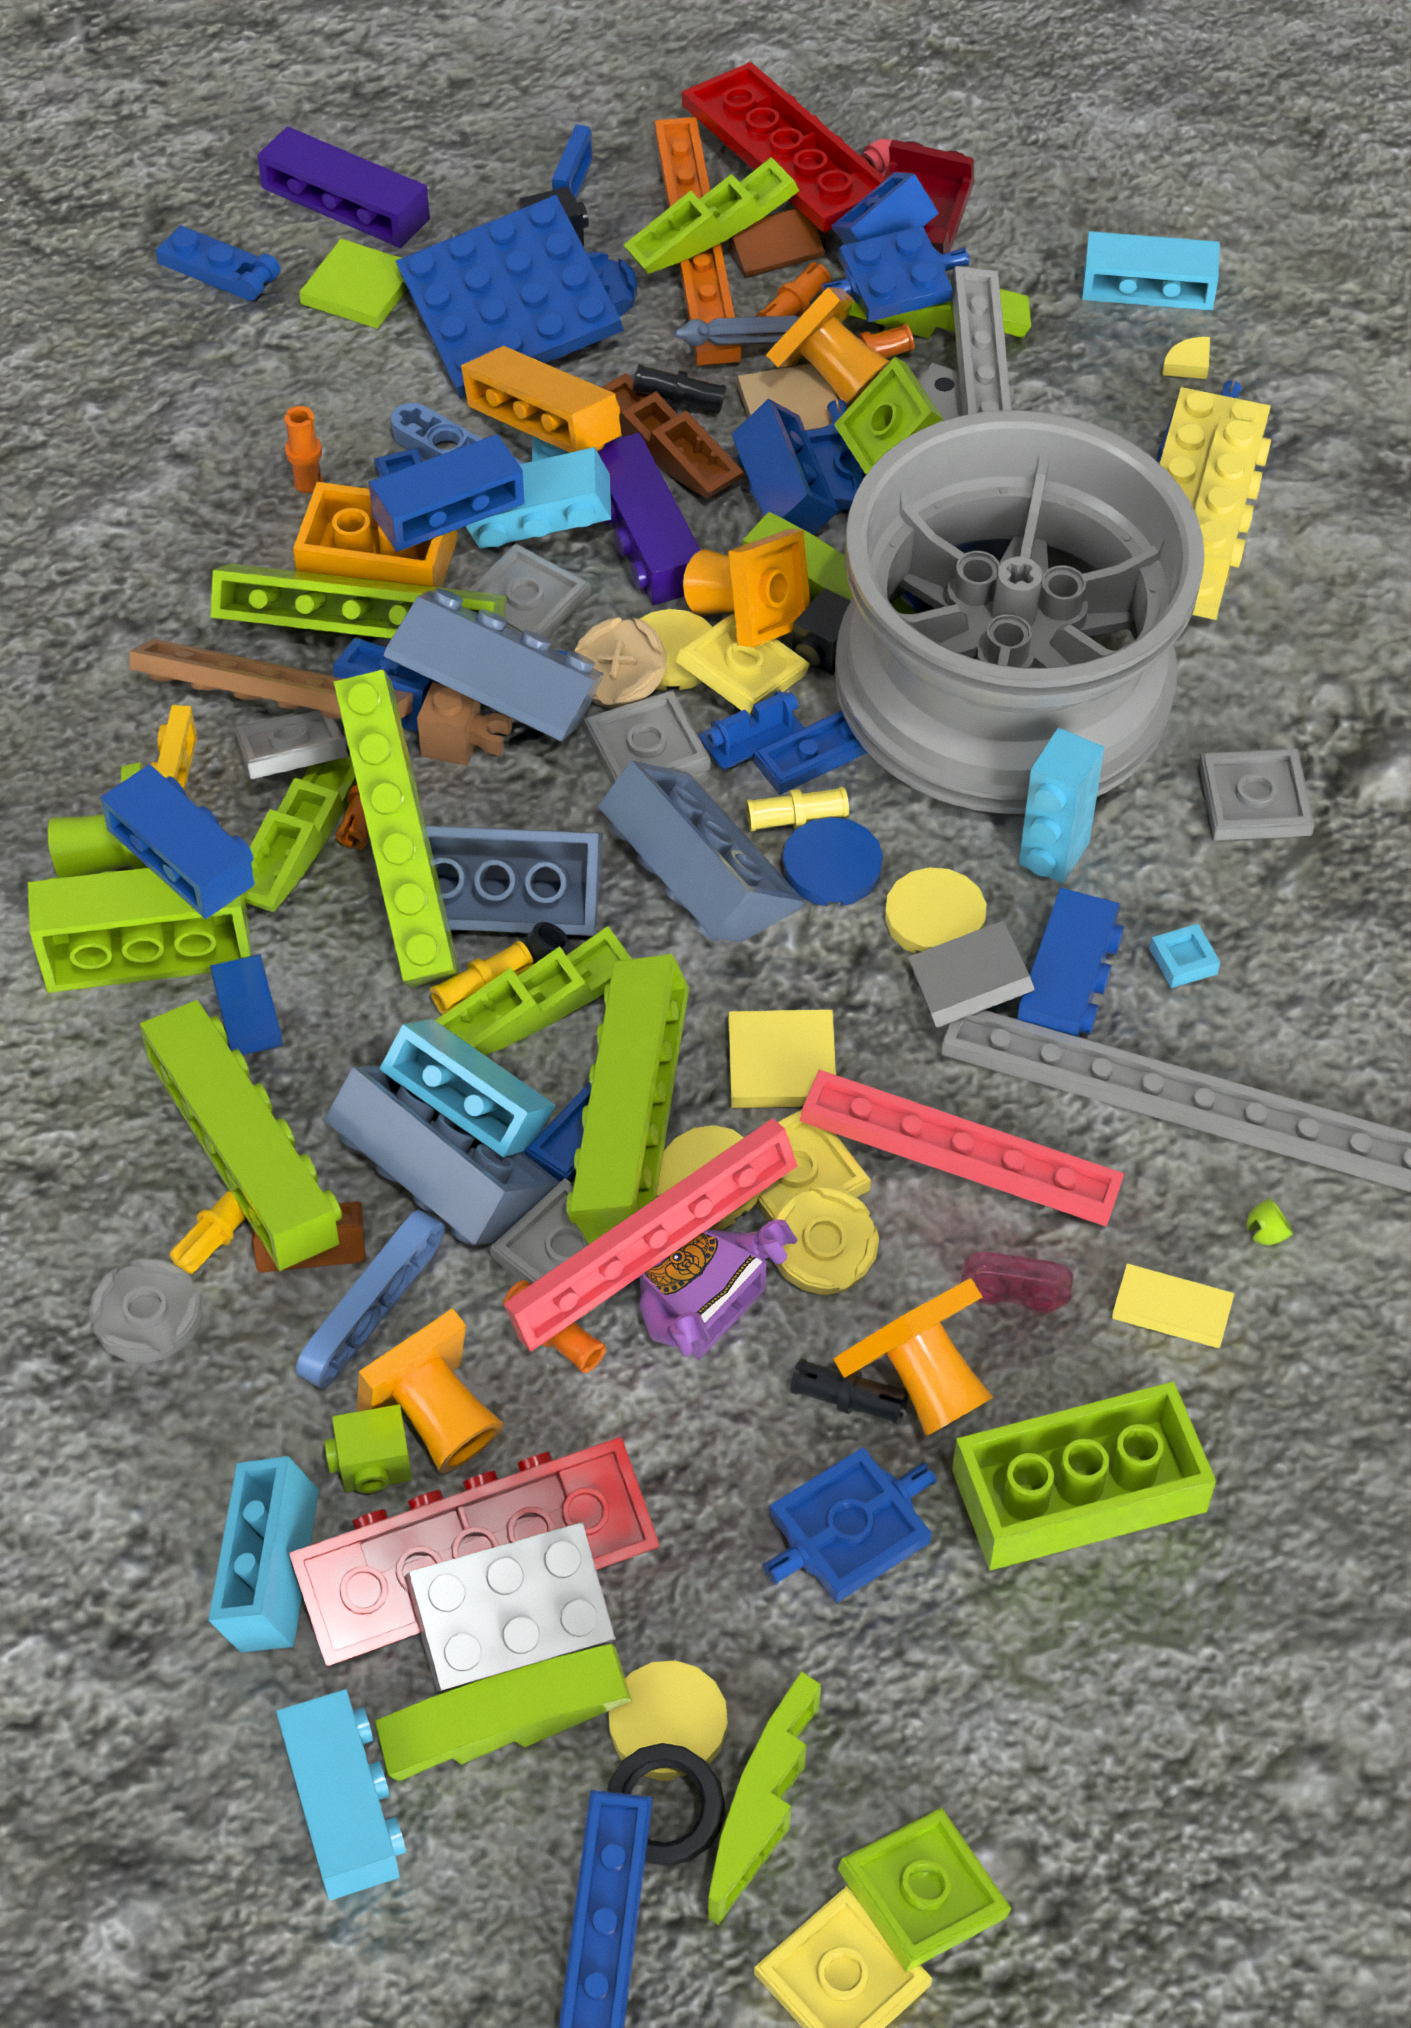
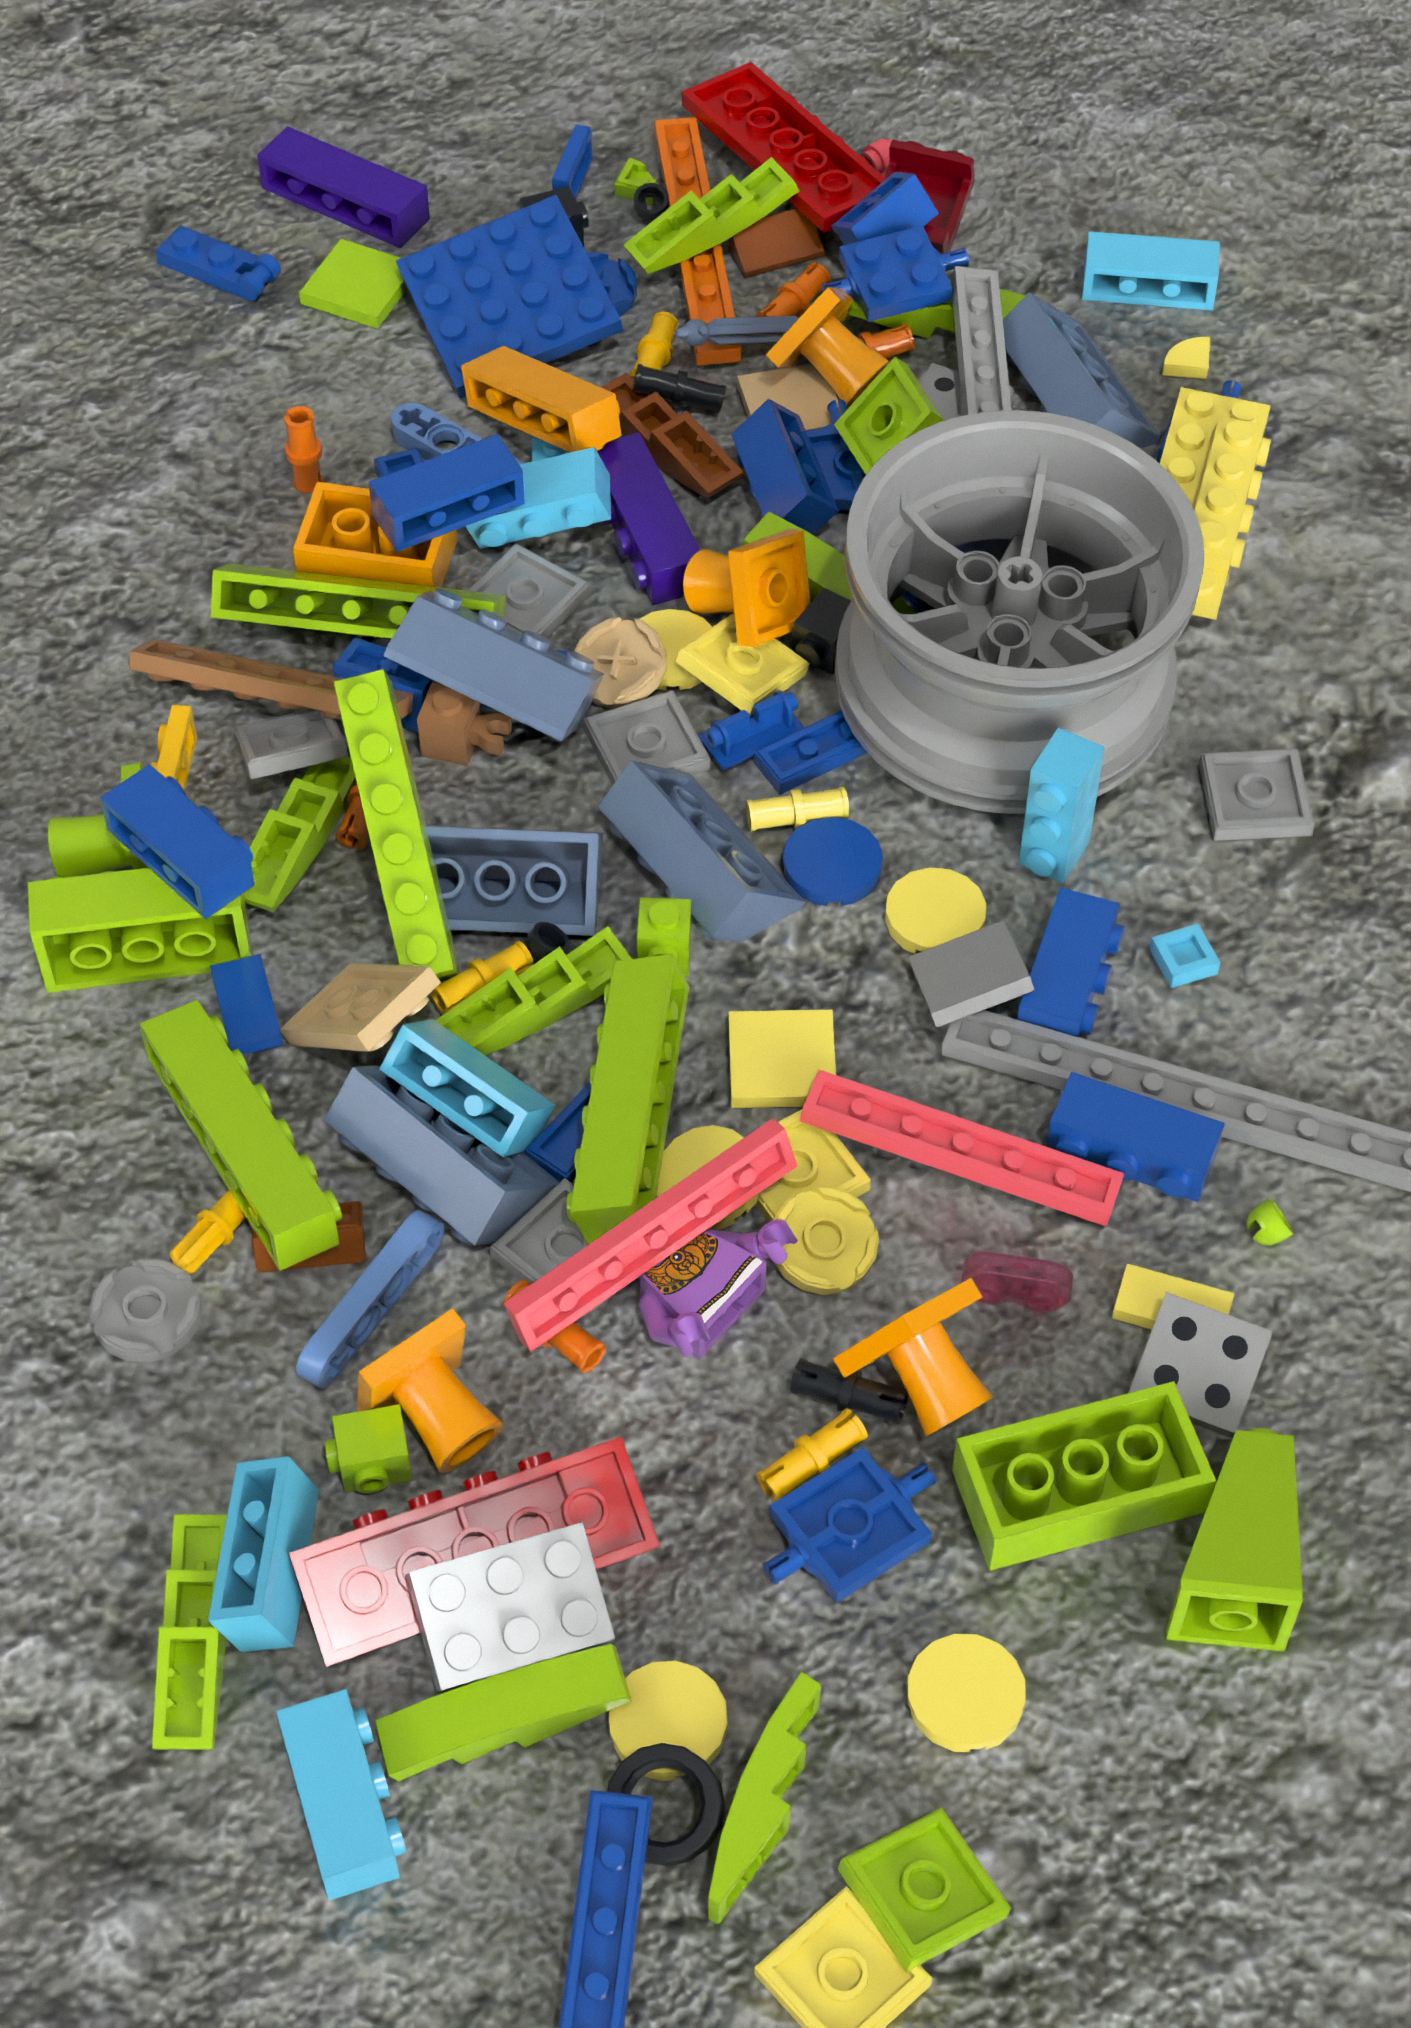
(188, 1644): none -> lime slope
(361, 1007): none -> tan plate
(631, 178): none -> lime tile
(655, 347): none -> yellow pin
(660, 201): none -> black hinge
(665, 929): none -> lime brick
(811, 1455): none -> yellow pin
(966, 1692): none -> light yellow tile
(1070, 371): none -> sand blue slope
(1135, 1136): none -> blue brick
(1207, 1357): none -> light grey tile
(1246, 1558): none -> lime slope

